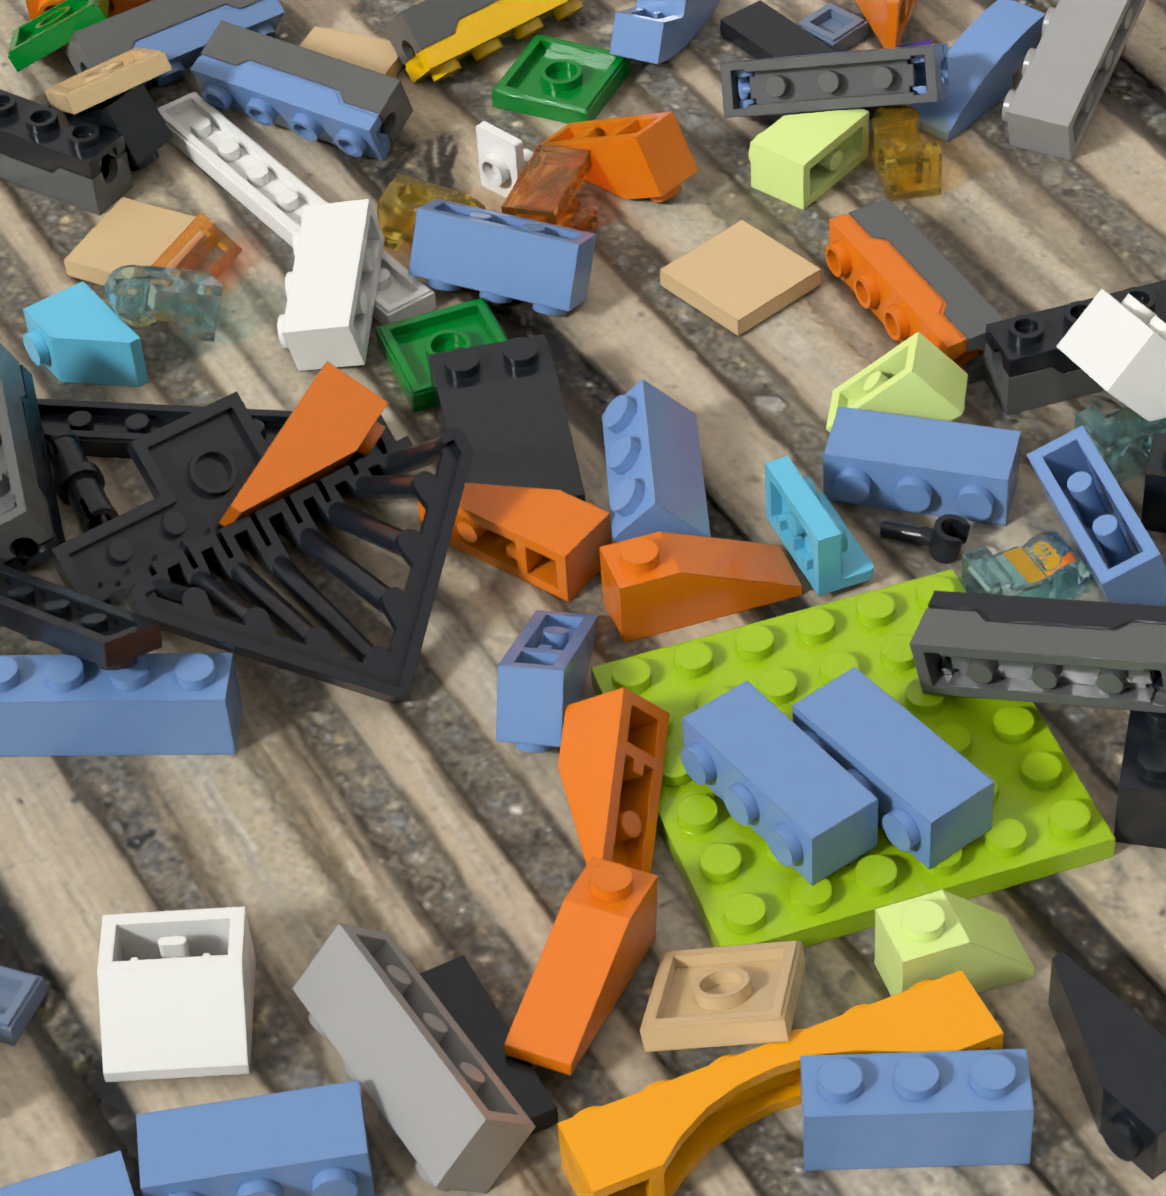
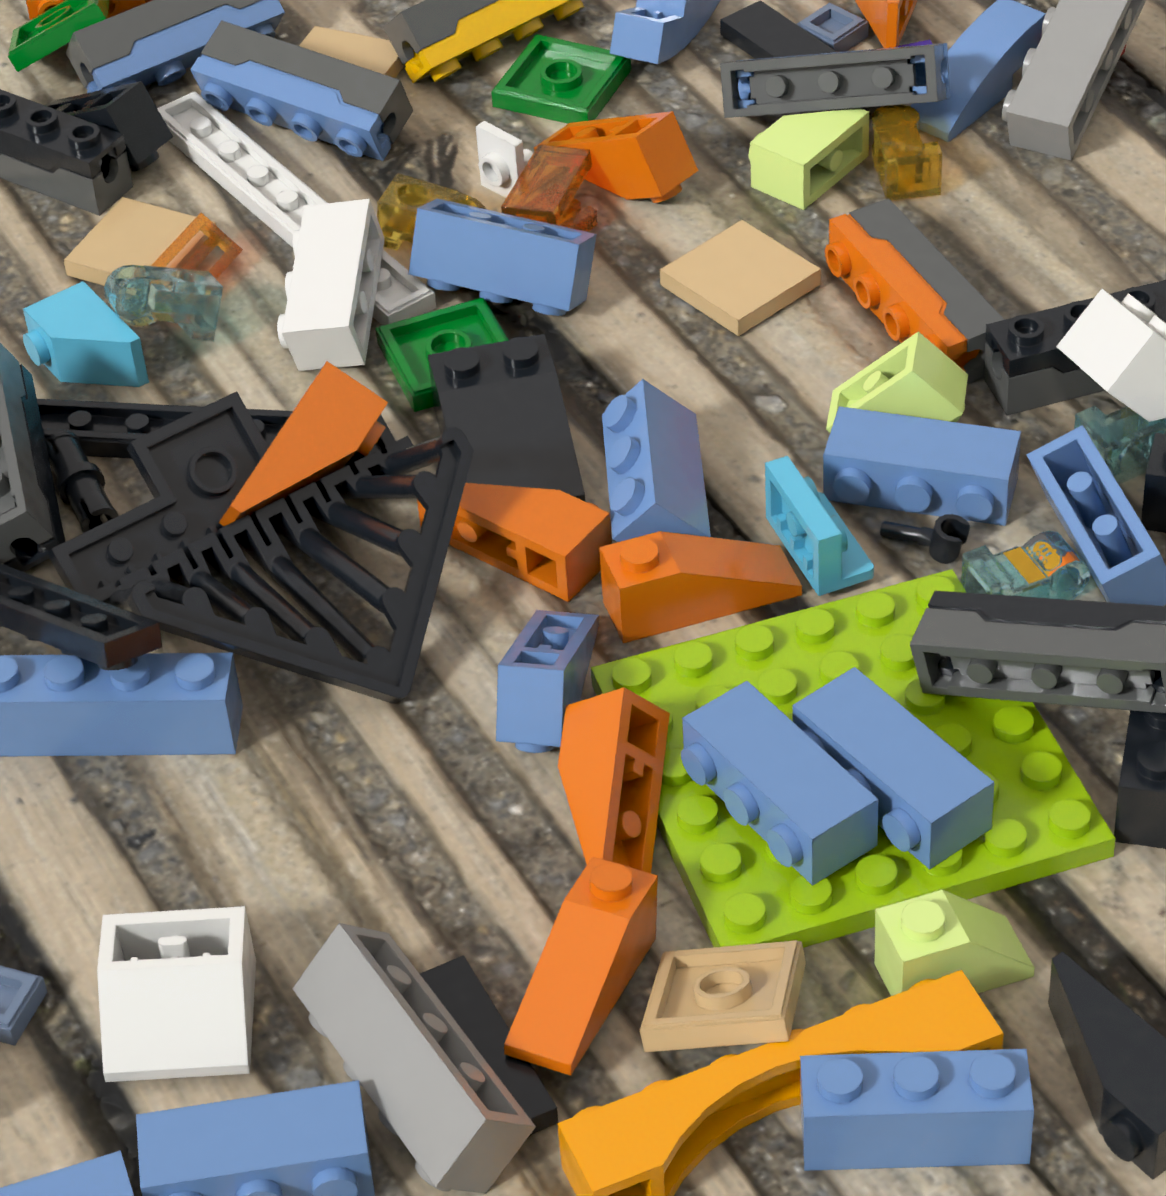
(107, 79): tan tile -> none

